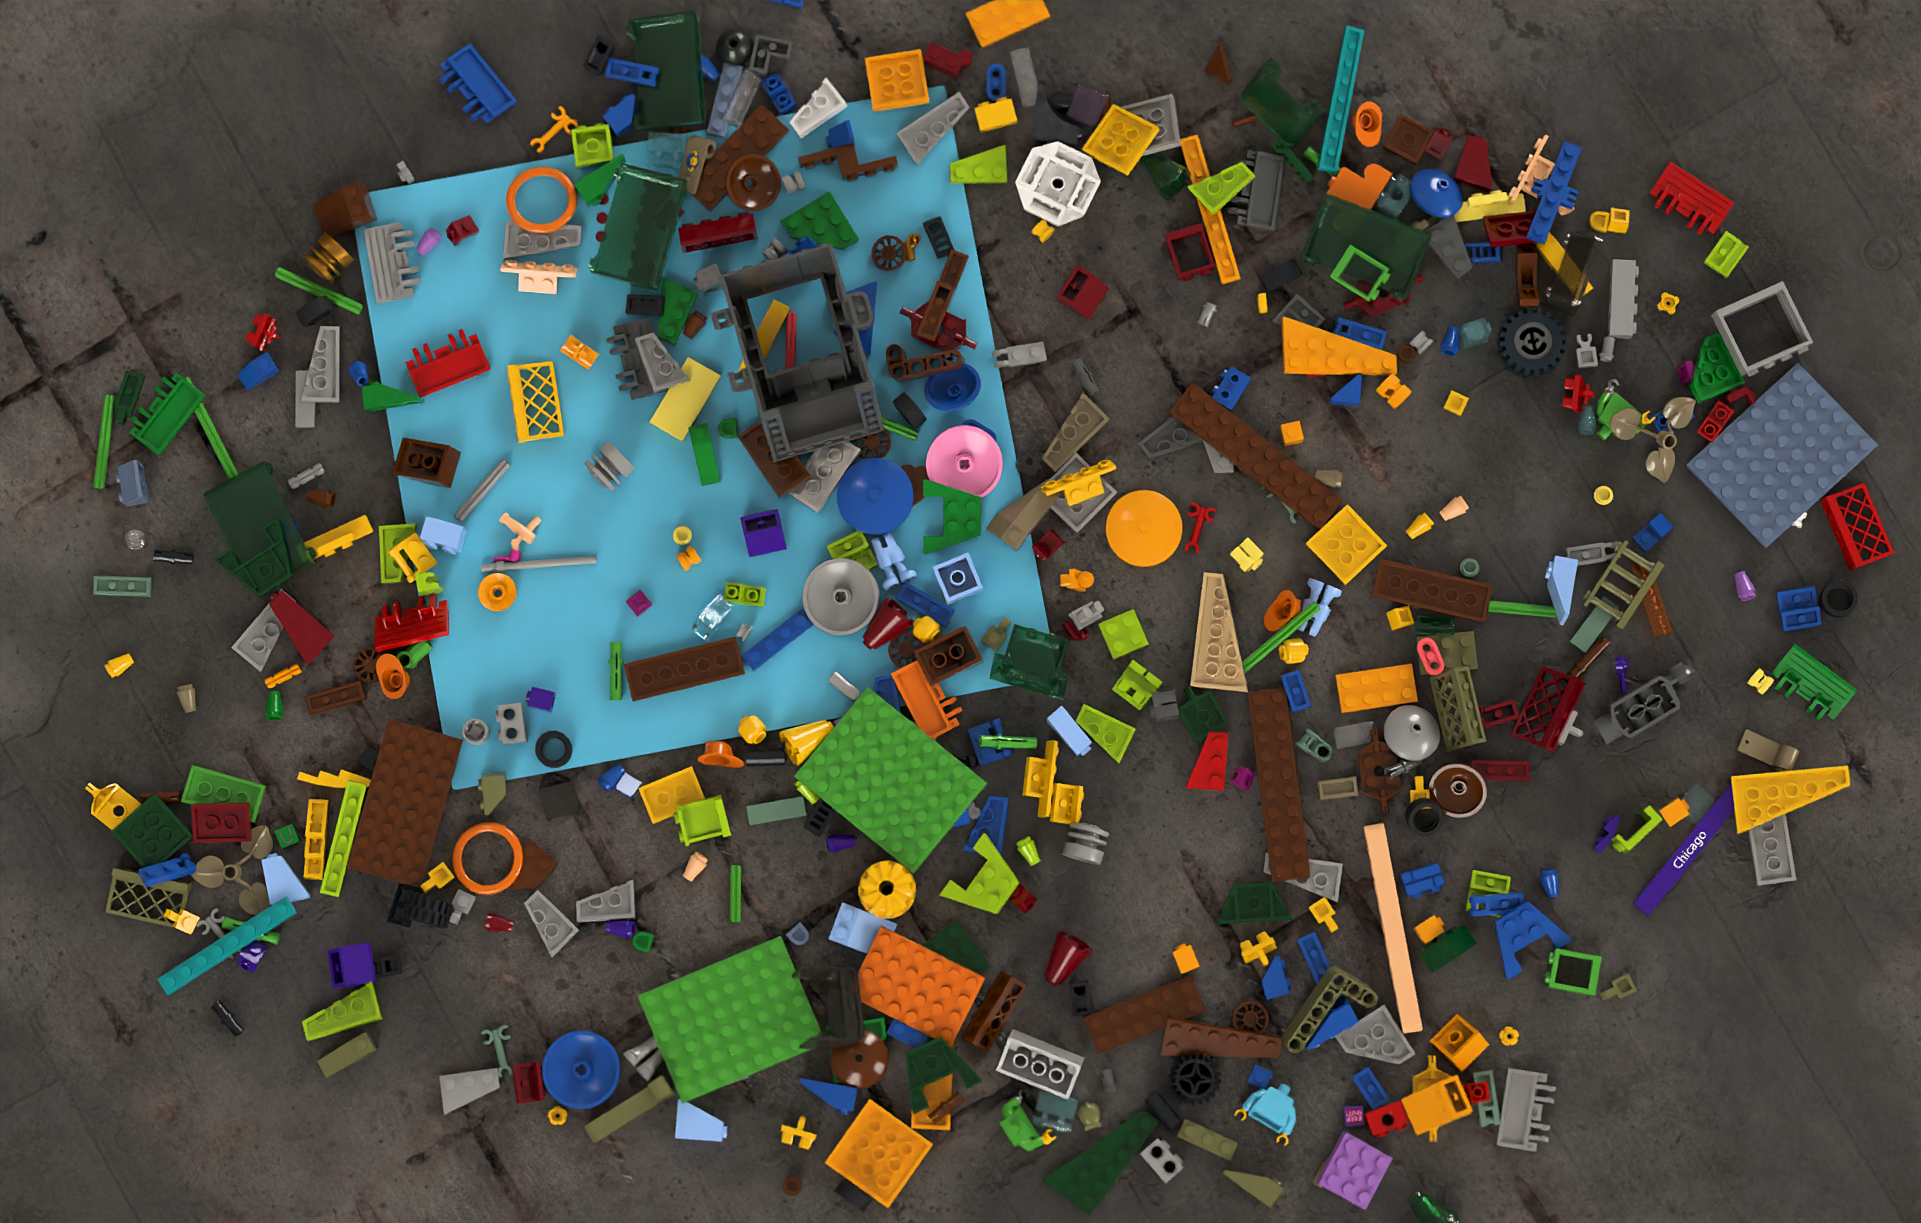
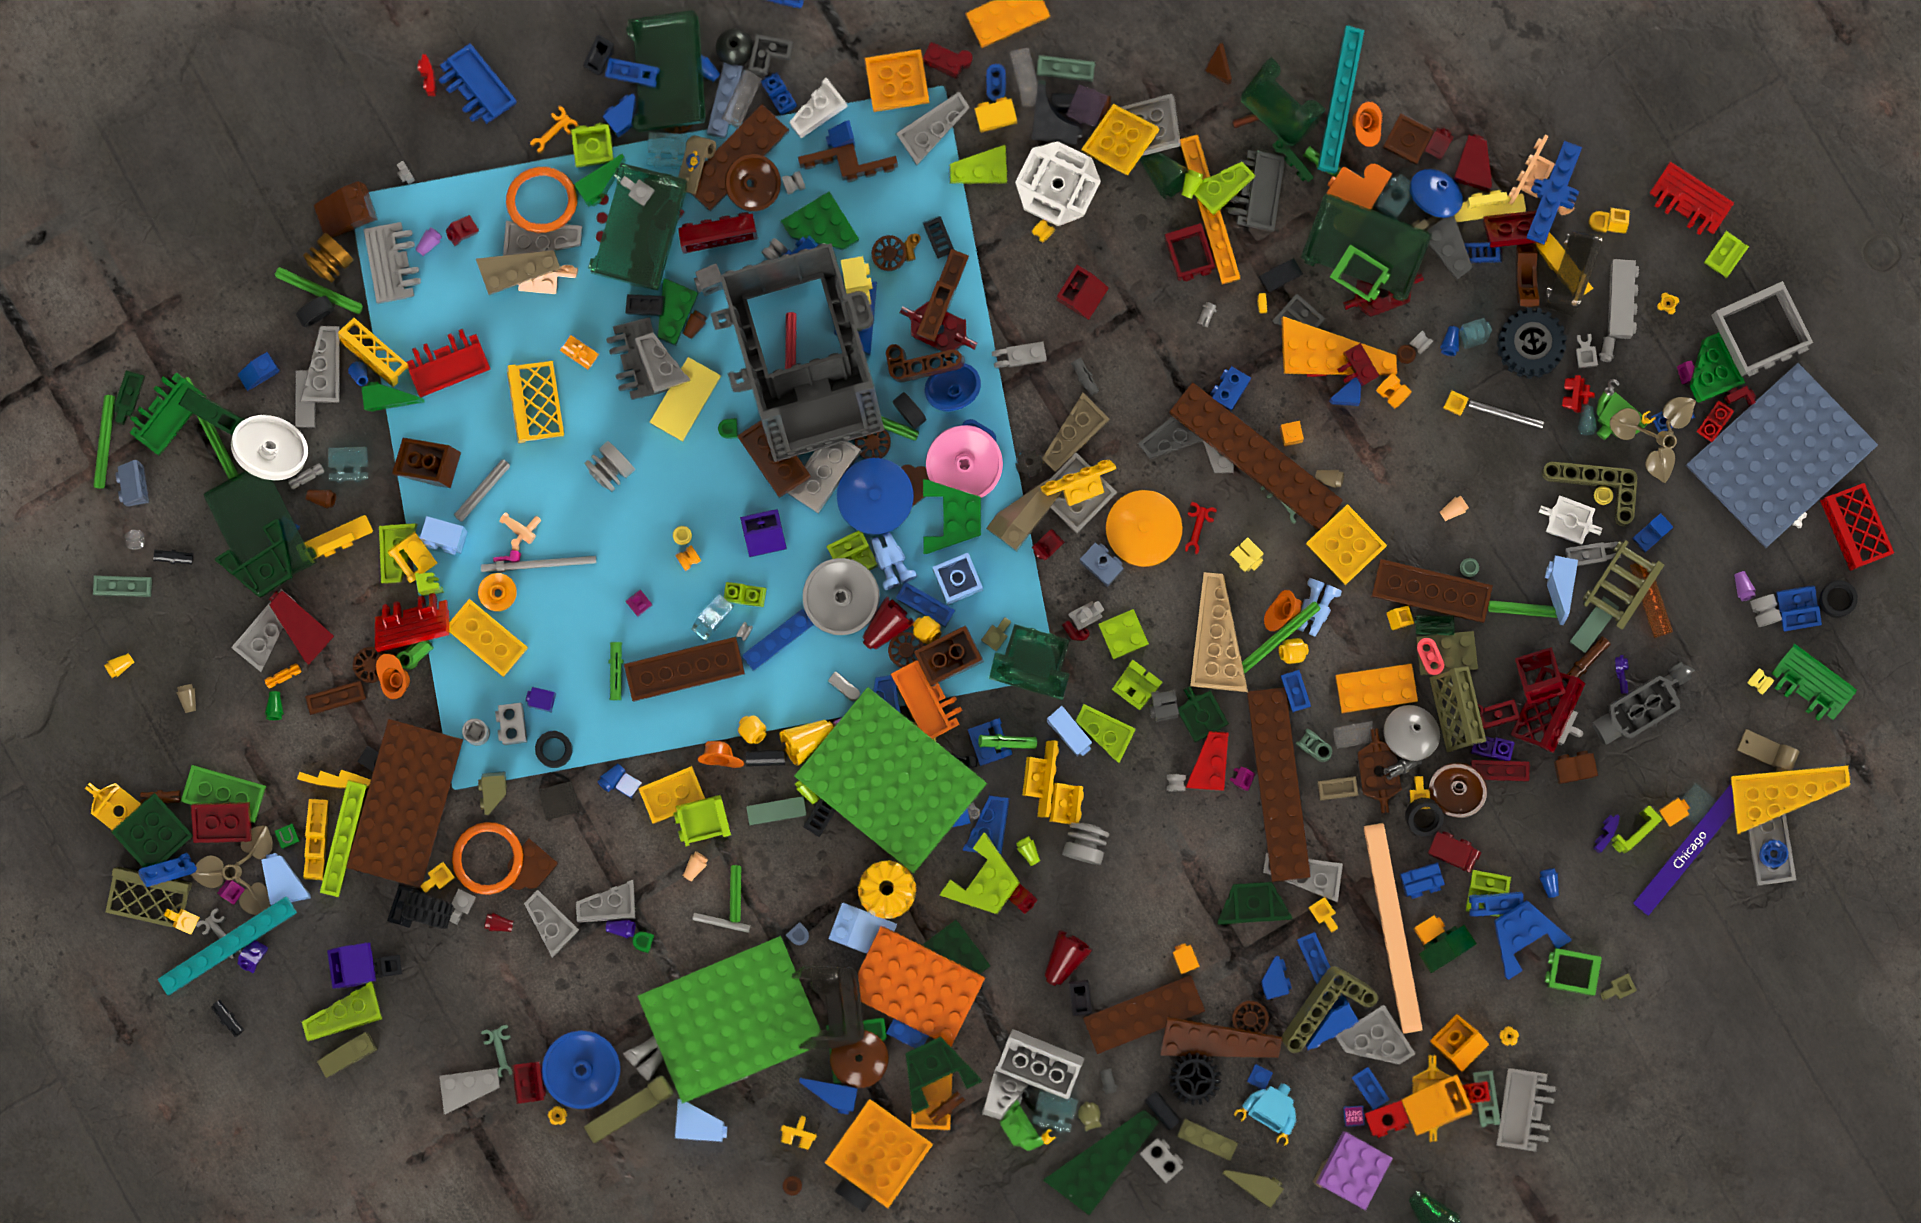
(210, 411): none -> dark green slope
(231, 891): none -> magenta tile
(264, 332): red hips -> none
(269, 447): none -> white dish
(272, 937): bright green pin -> none
(345, 458): none -> clear light blue plate
(369, 358): none -> yellow fence
(426, 70): none -> red slope
(486, 638): none -> yellow plate
(511, 270): none -> dark tan wing
(639, 192): none -> light grey plate
(704, 454): green slope -> none
(721, 922): none -> light grey bar
(770, 327): yellow slope -> none
(839, 842): dark purple cone -> none
(855, 276): none -> light yellow hinge
(991, 1009): reddish brown fence -> none
(1002, 1094): none -> light grey wing
(1065, 68): none -> sand green tile
(1077, 580): light orange hips -> none
(1102, 564): none -> sand blue brick
(1176, 782): none -> light grey wheel
(1191, 183): none -> lime cone
(1251, 952): yellow hips -> none
(1360, 333): blue plate -> none
(1360, 364): none -> dark red hinge
(1419, 525): yellow cone -> none
(1454, 852): none -> dark red hinge
(1494, 748): none -> dark purple slope
(1506, 414): none -> flat silver bar
(1543, 689): none -> dark red window
(1570, 520): none -> white plate
(1575, 768): none -> reddish brown brick
(1599, 471): none -> olive beam
(1766, 610): none -> light grey wheel
(1782, 853): none -> blue wheel

